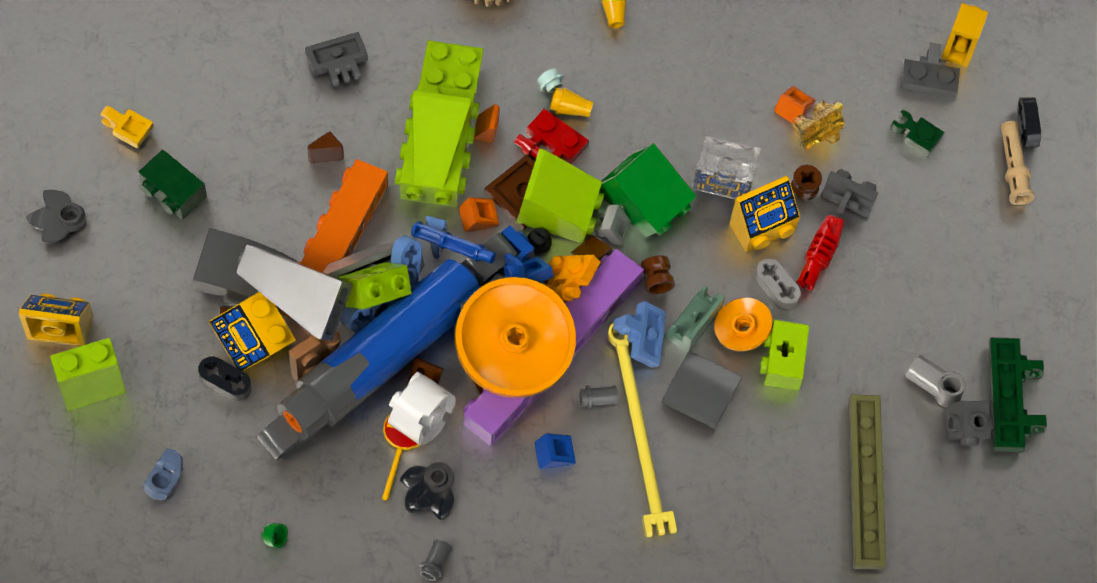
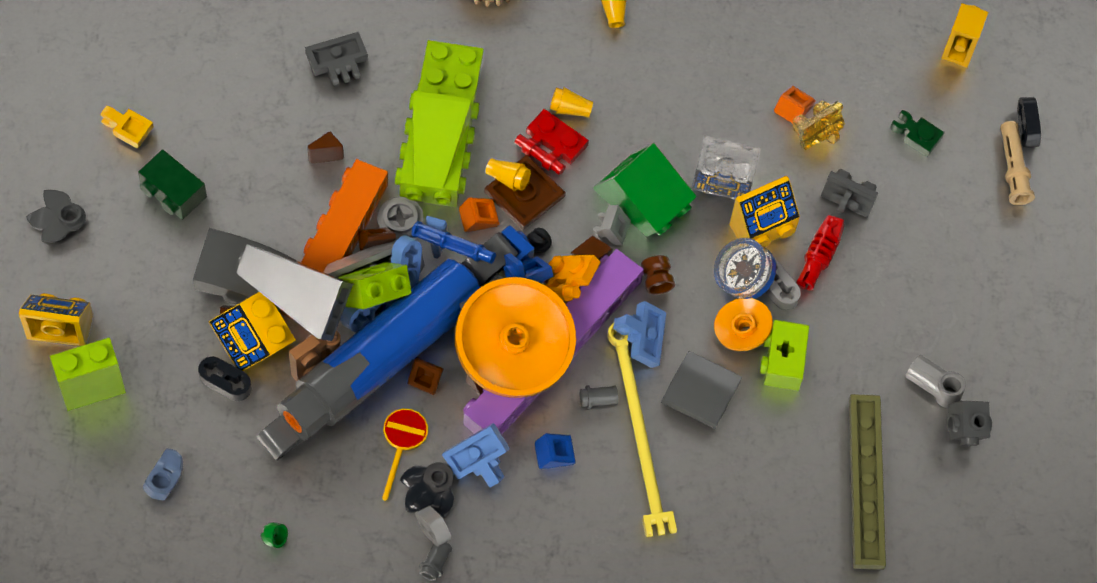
(374, 237): none -> reddish brown slope
(389, 210): none -> light grey gear
(420, 409): white brick -> none
(433, 526): none -> light grey beam
(478, 455): none -> medium blue hinge
(487, 124): orange slope -> none
(509, 173): none -> yellow cone
(550, 80): light aqua plate -> none
(560, 198): lime slope -> none
(695, 319): sand green hinge -> none
(744, 269): none -> clear piece
(806, 189): reddish brown wheel -> none
(930, 74): dark grey hinge -> none
(1007, 374): dark green hinge -> none

